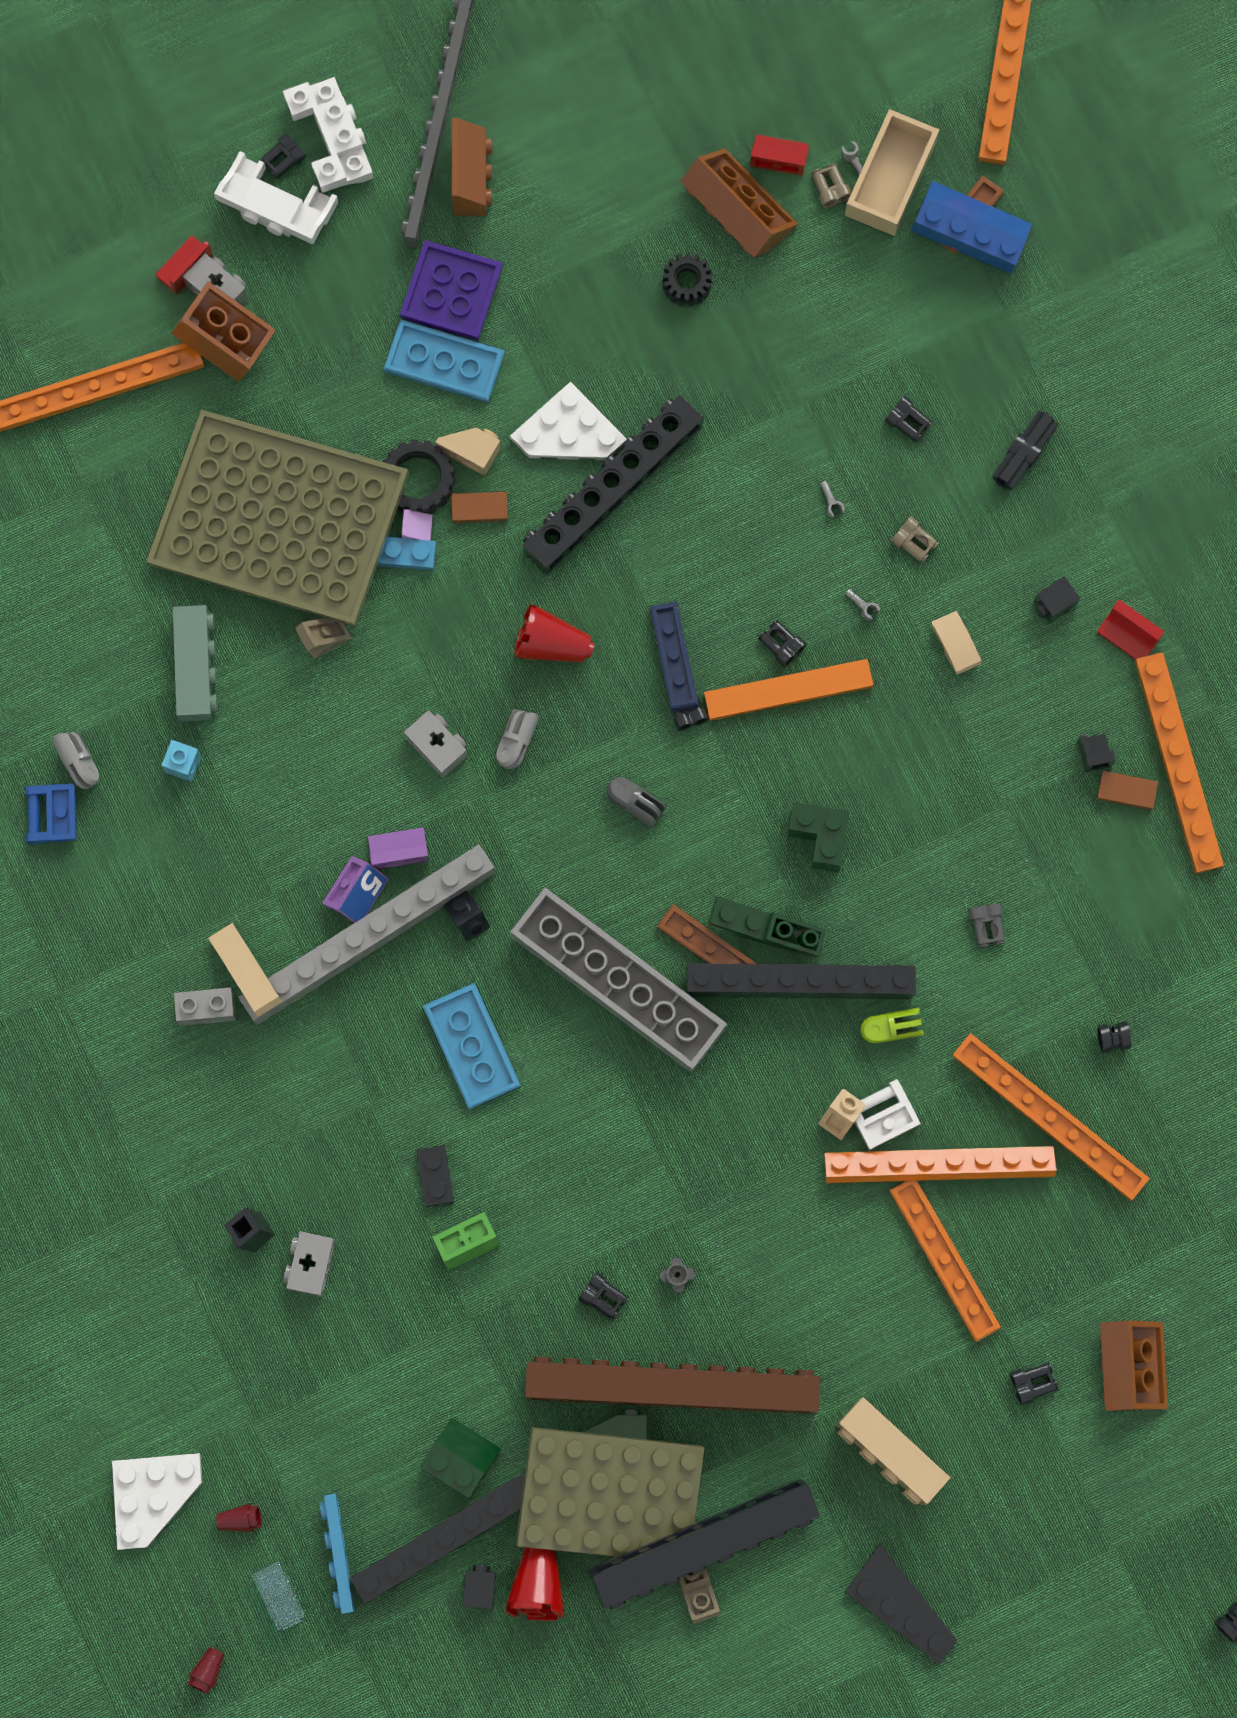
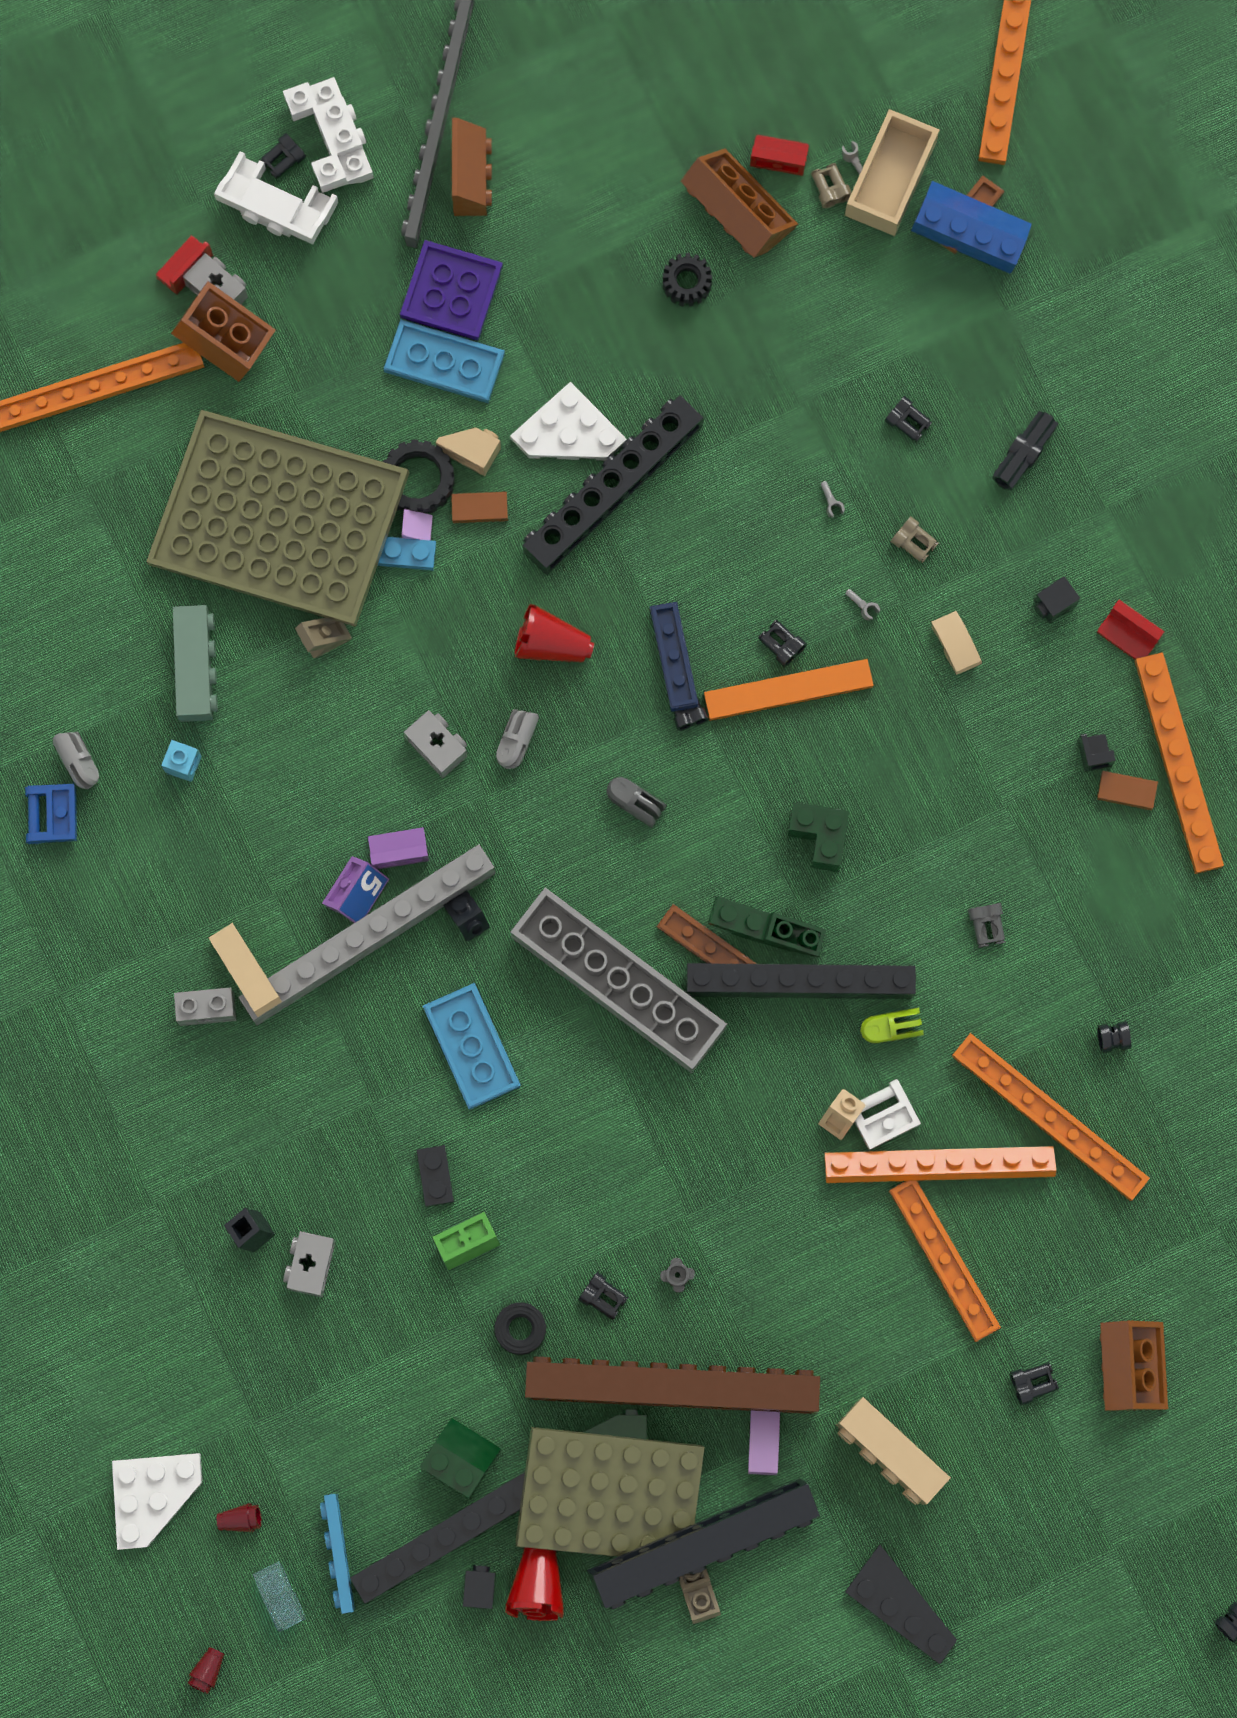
(513, 1311): none -> black tyre
(764, 1443): none -> lavender slope

